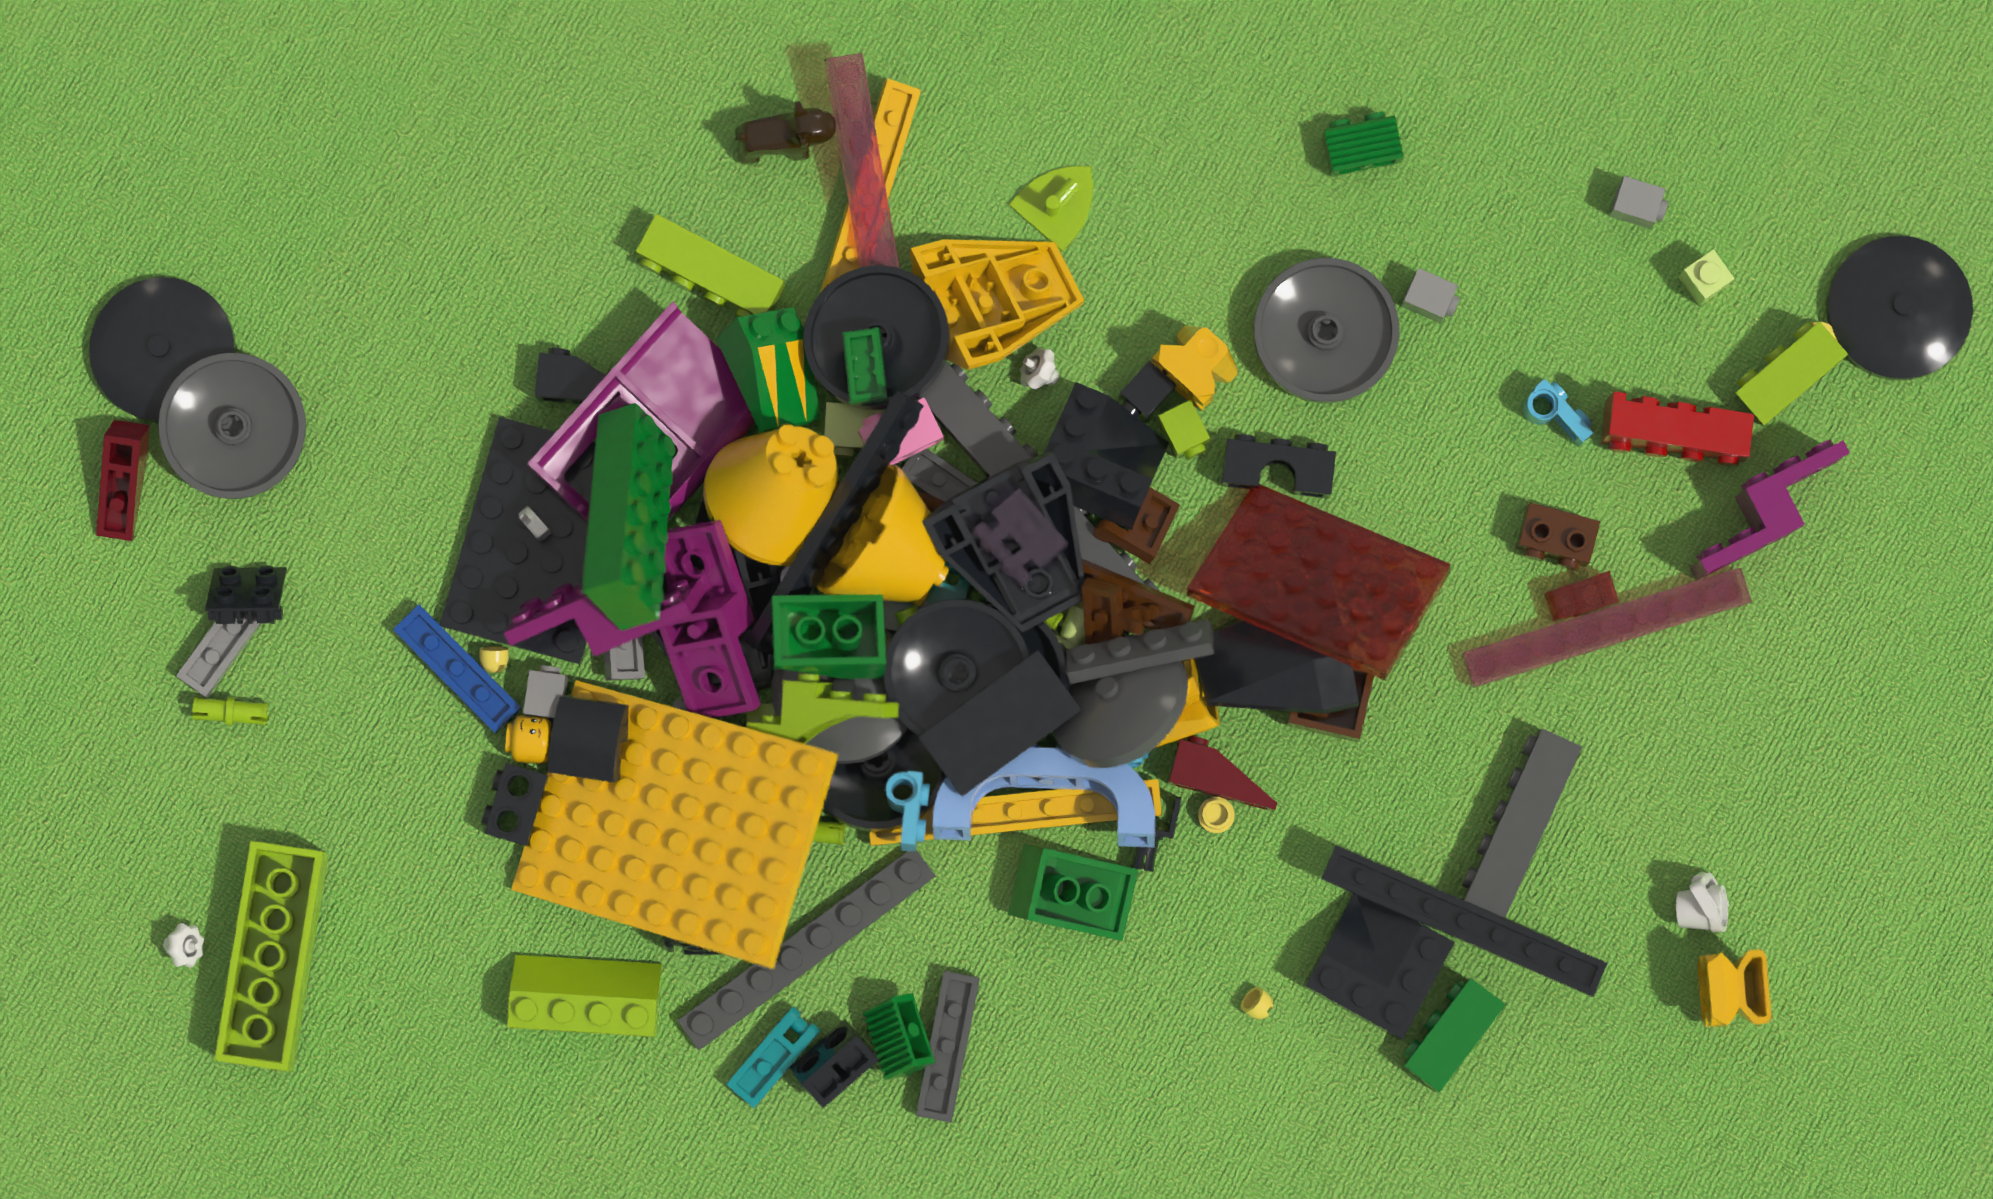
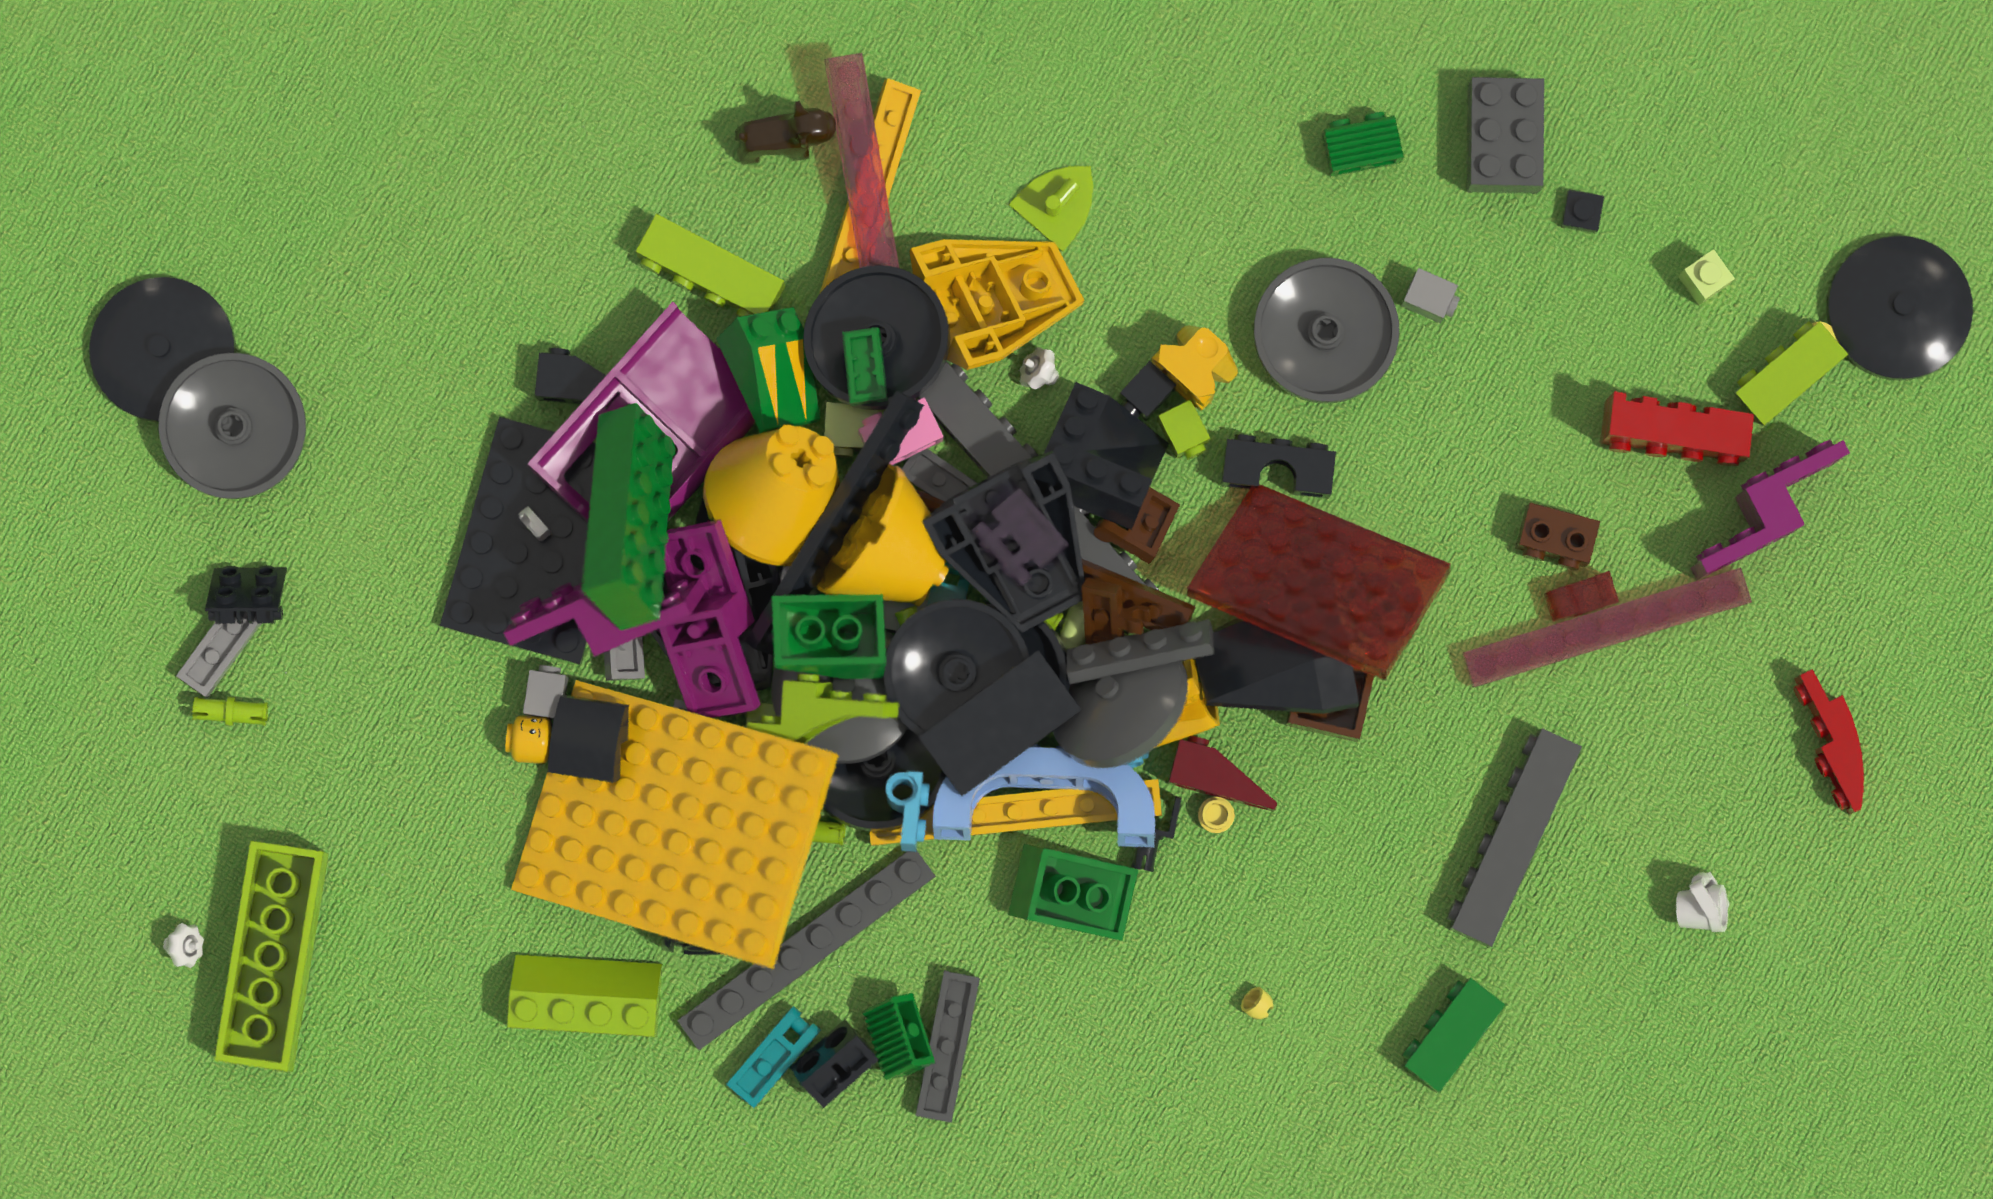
(122, 478): dark red slope -> none
(457, 668): blue plate -> none
(494, 658): light yellow hinge -> none
(524, 806): black brick -> none
(1378, 965): black slope -> none
(1464, 921): black plate -> none
(1505, 135): none -> dark grey brick
(1573, 422): medium azure plate -> none
(1582, 211): none -> black plate
(1639, 203): light grey brick -> none
(1733, 988): yellow piece -> none
(1842, 754): none -> red slope

